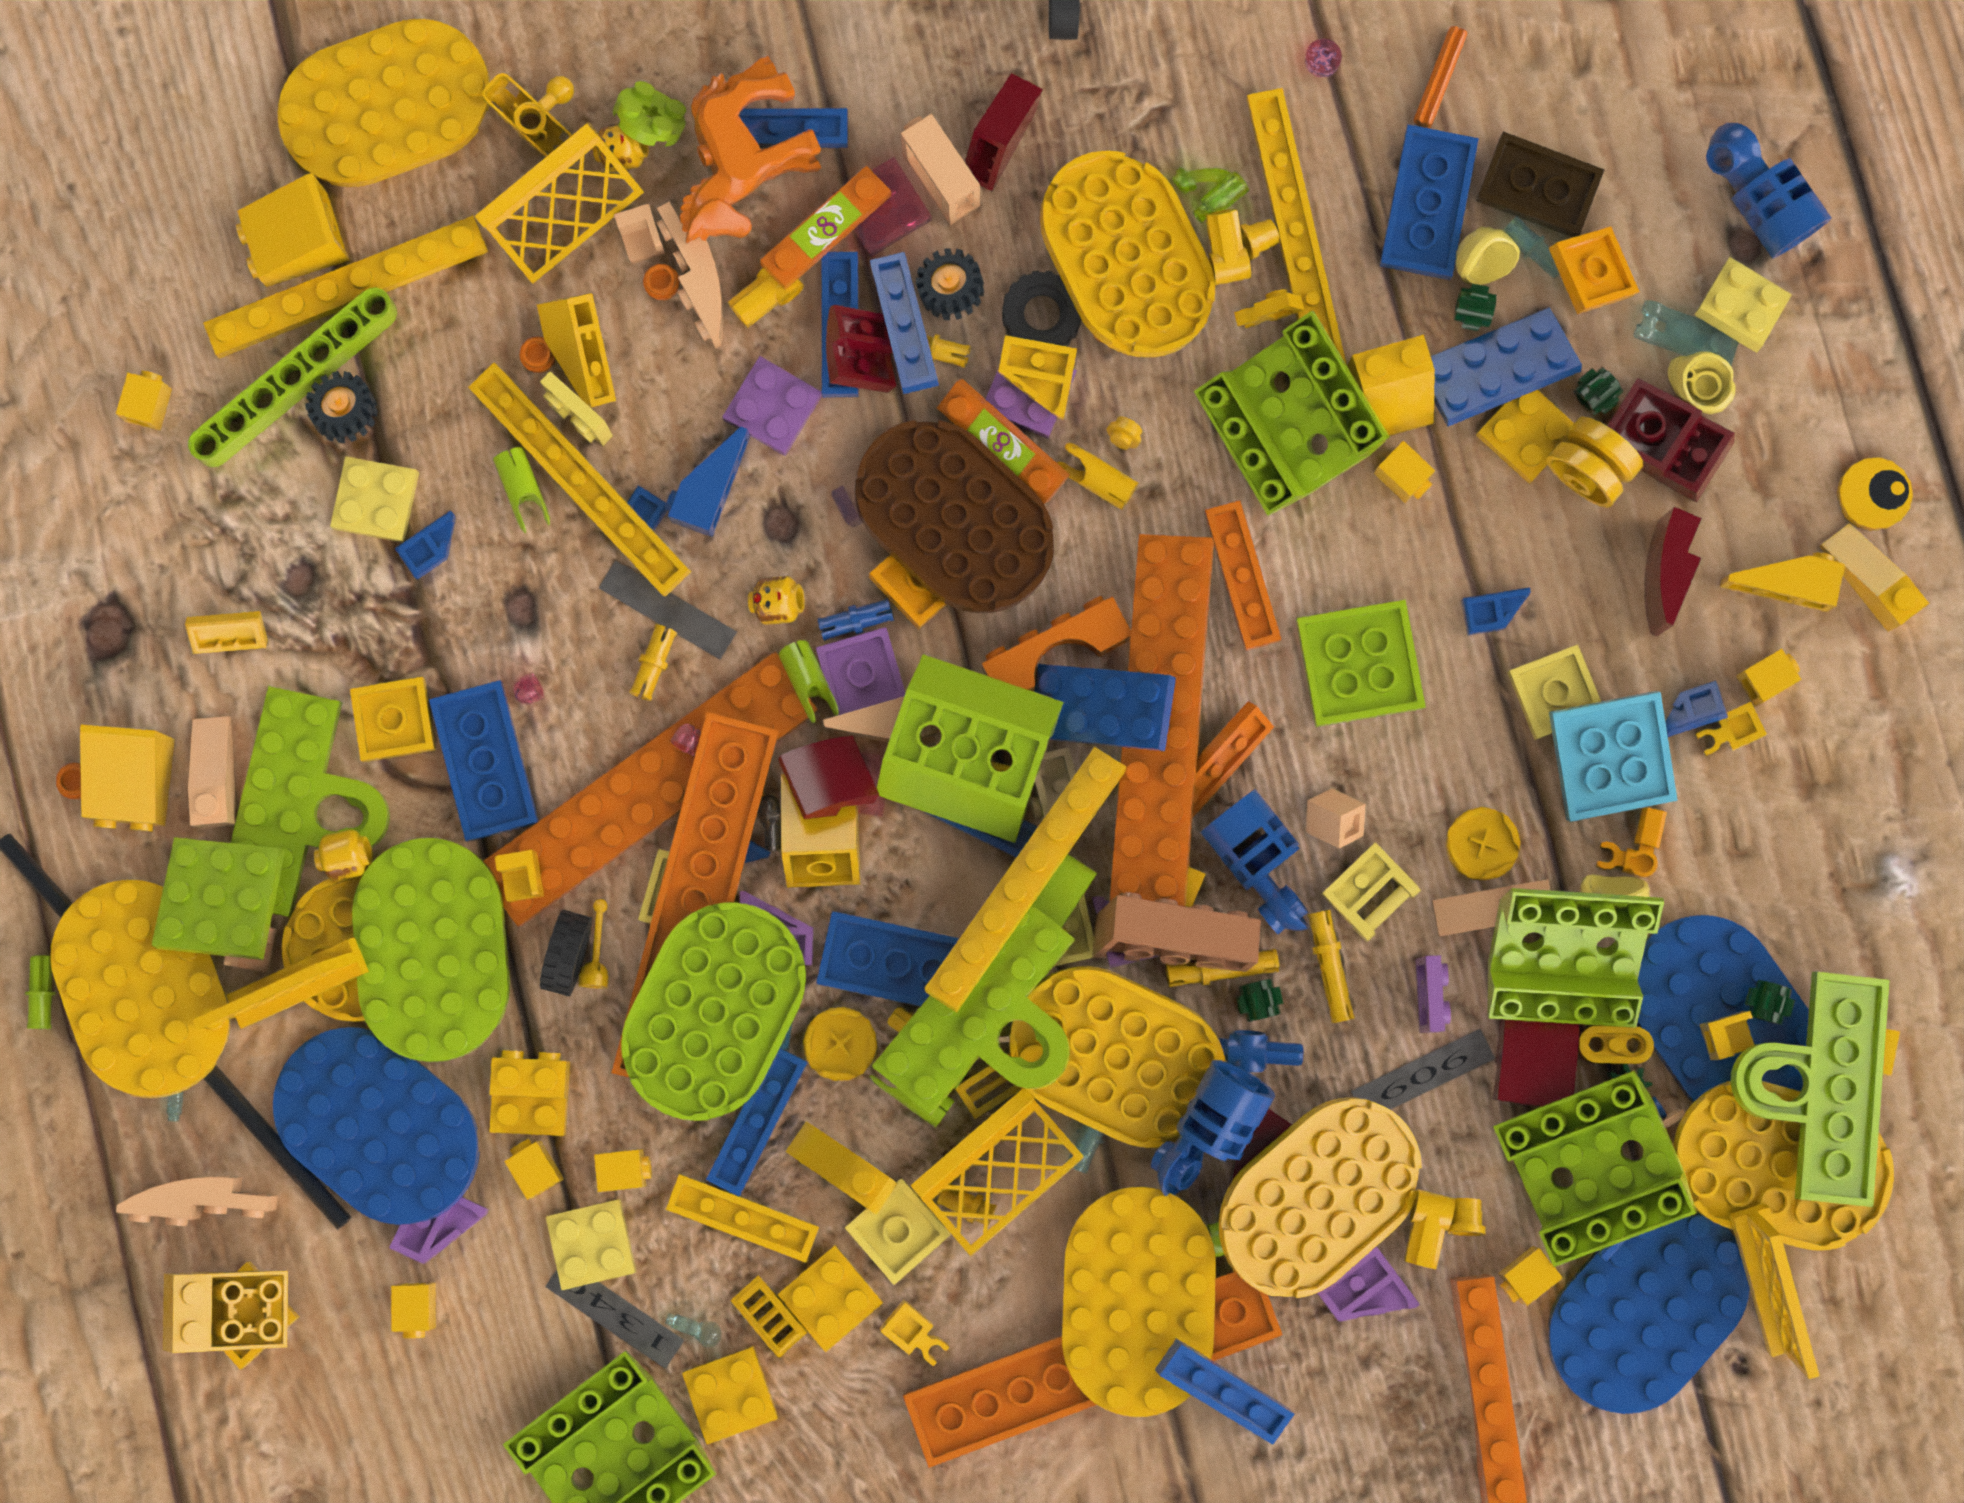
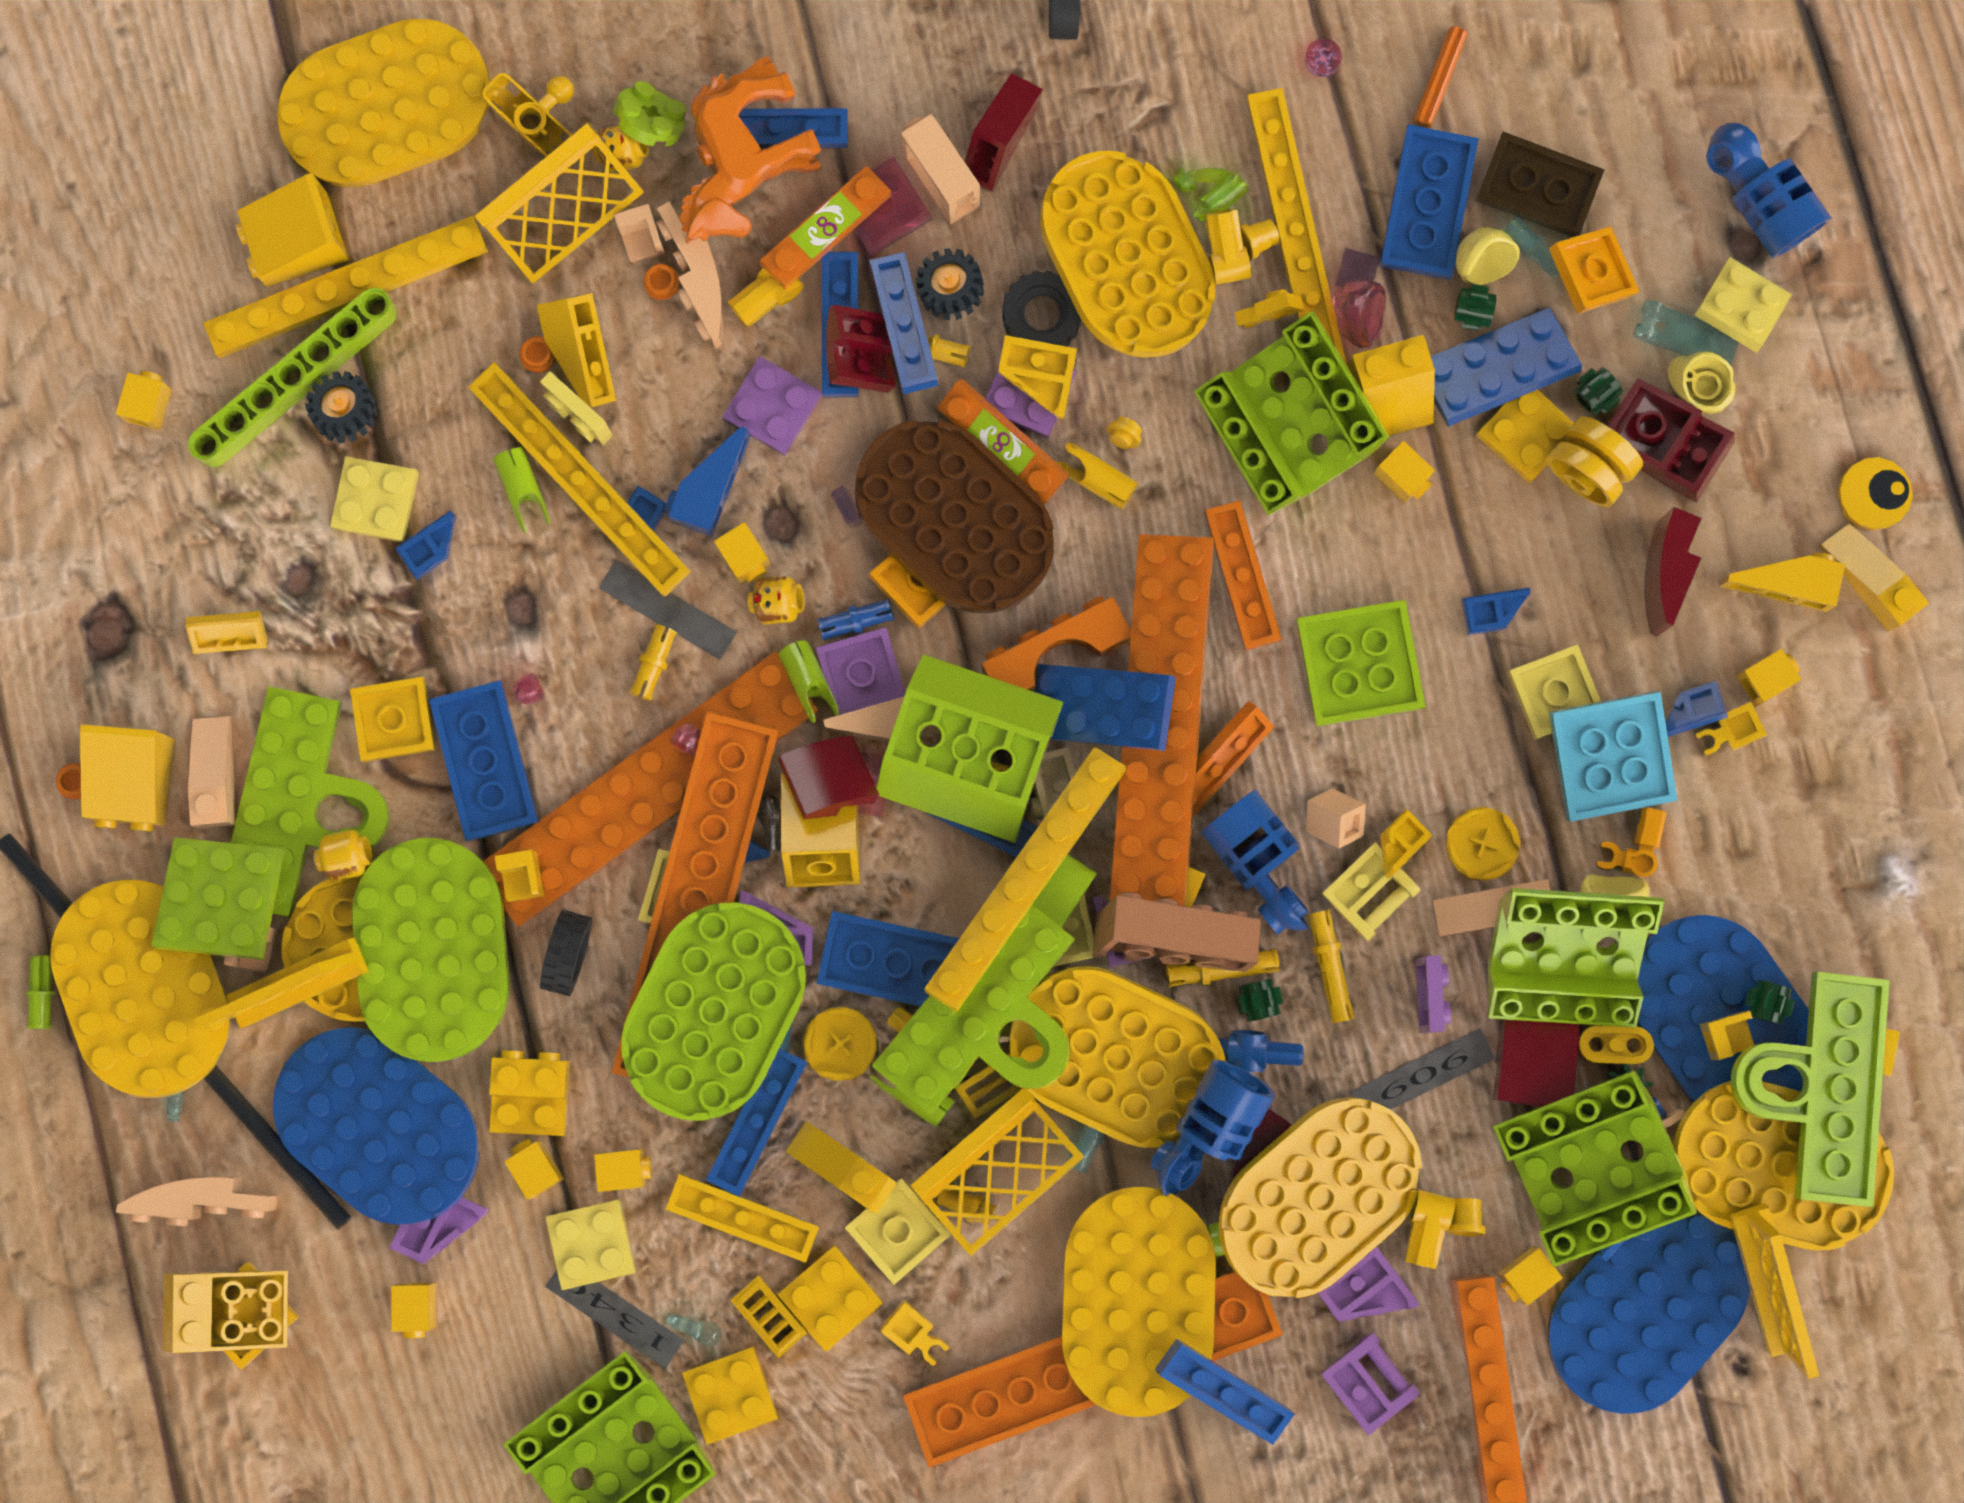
(594, 973): yellow hinge -> none
(743, 554): none -> yellow brick
(1356, 266): none -> tile
(1360, 311): none -> clear pink hair
(1360, 1391): none -> medium lavender plate
(1402, 841): none -> yellow tile

